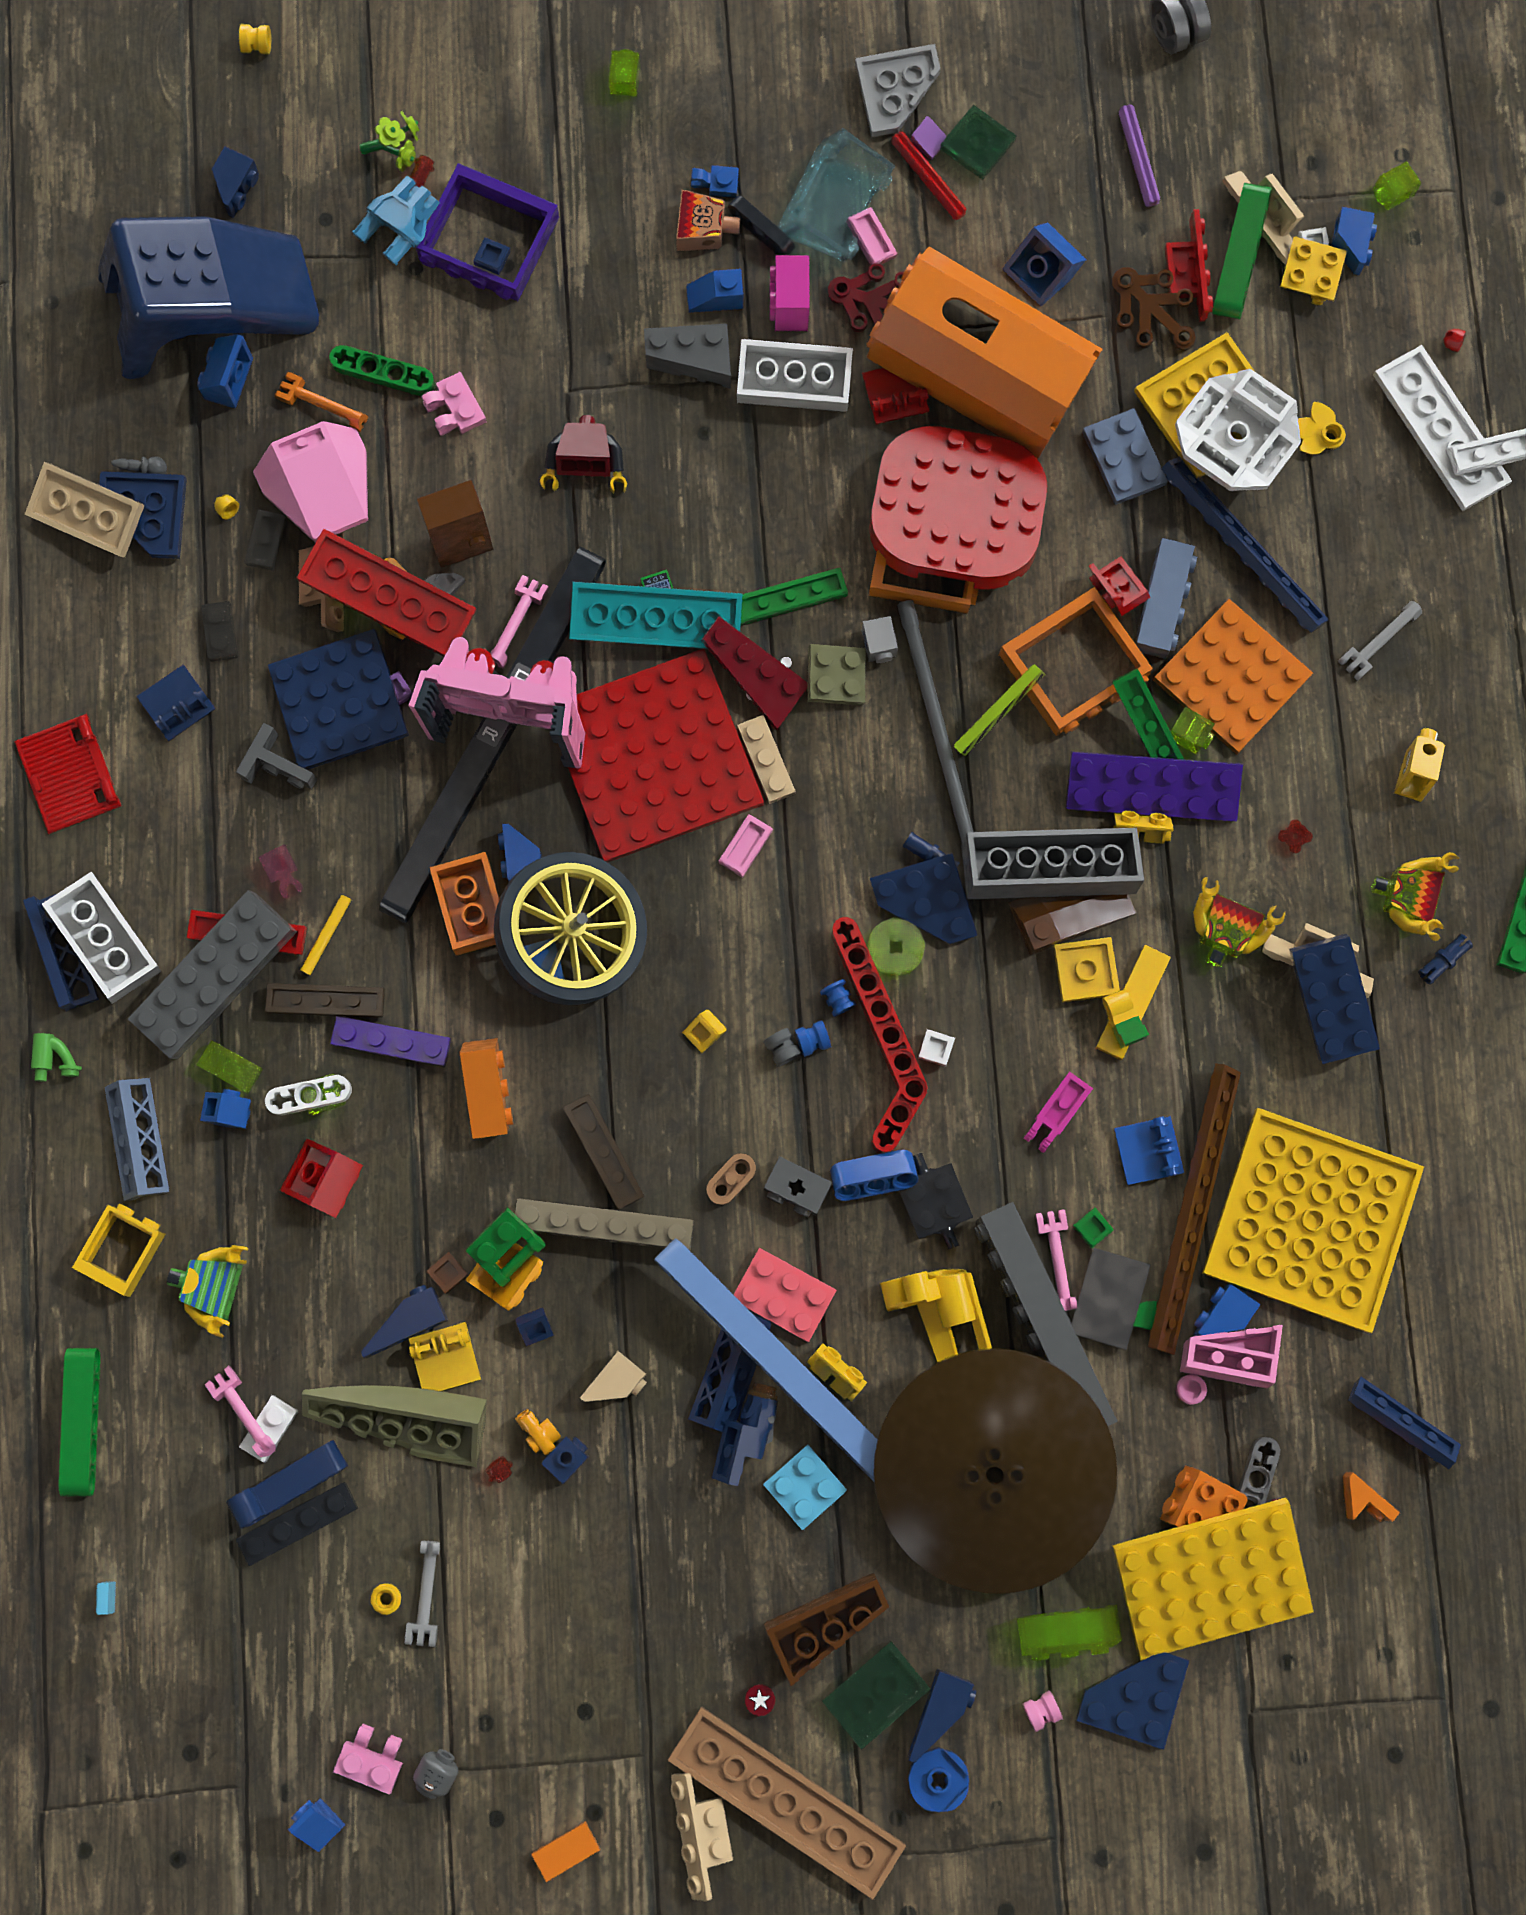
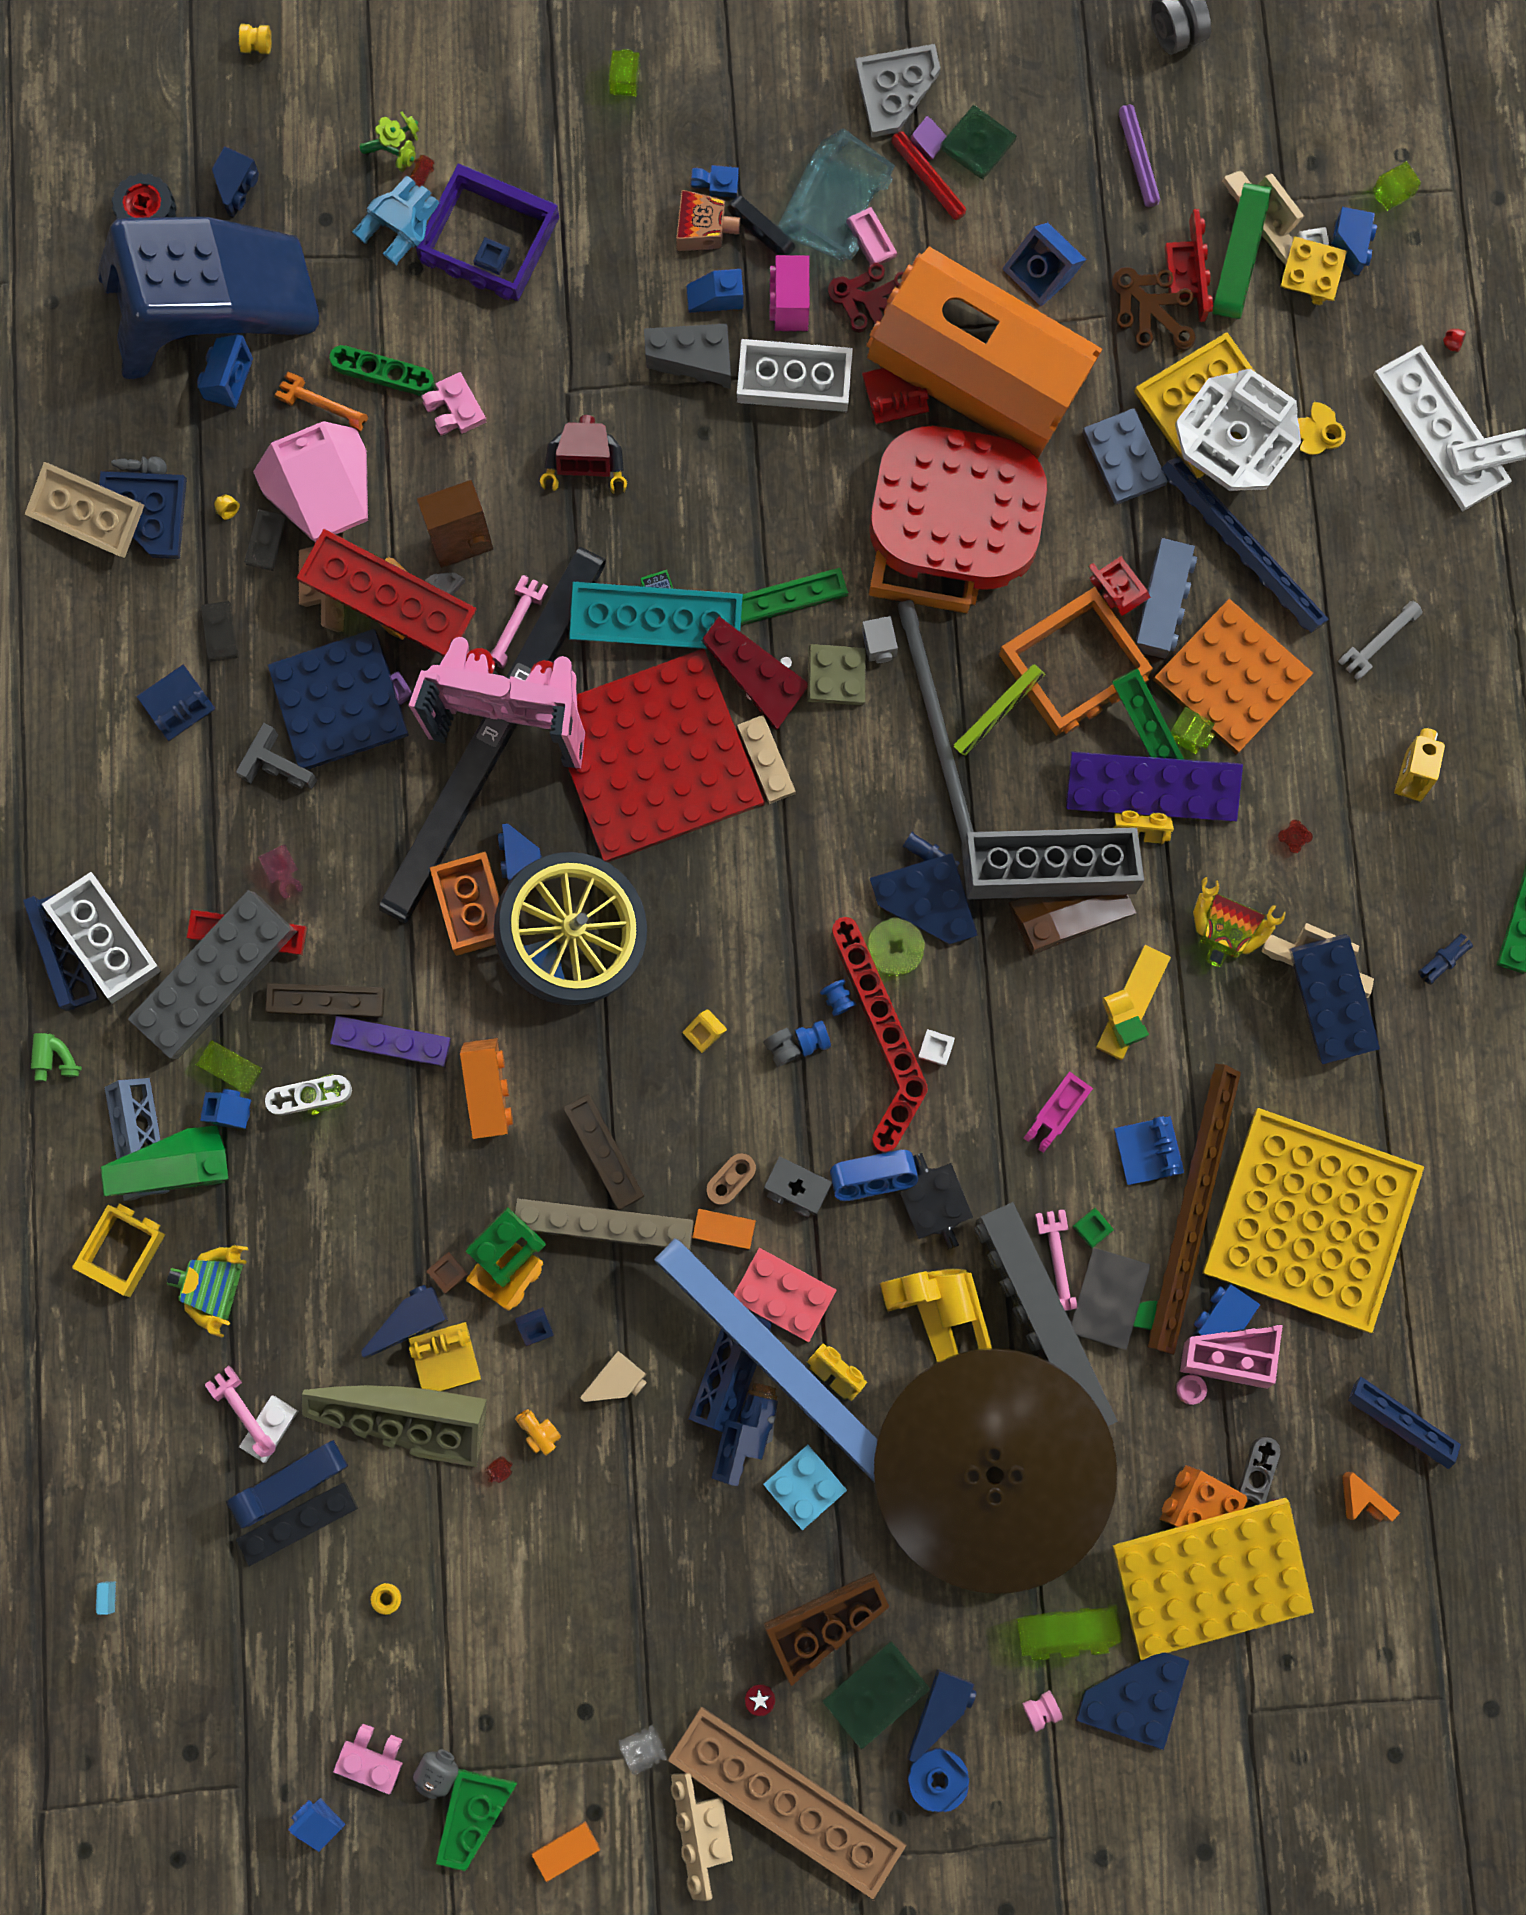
(67, 774): red window -> none
(79, 1422): green beam -> none
(139, 190): none -> wheel
(179, 1161): none -> green wedge
(321, 1178): red slope -> none
(325, 935): yellow bar -> none
(422, 1627): light grey hinge -> none
(471, 1814): none -> green wing
(566, 1458): dark blue brick -> none
(642, 1750): none -> clear piece
(724, 1229): none -> orange tile
(745, 845): bright pink tile -> none
(1086, 969): yellow plate -> none
(1415, 893): torso -> none

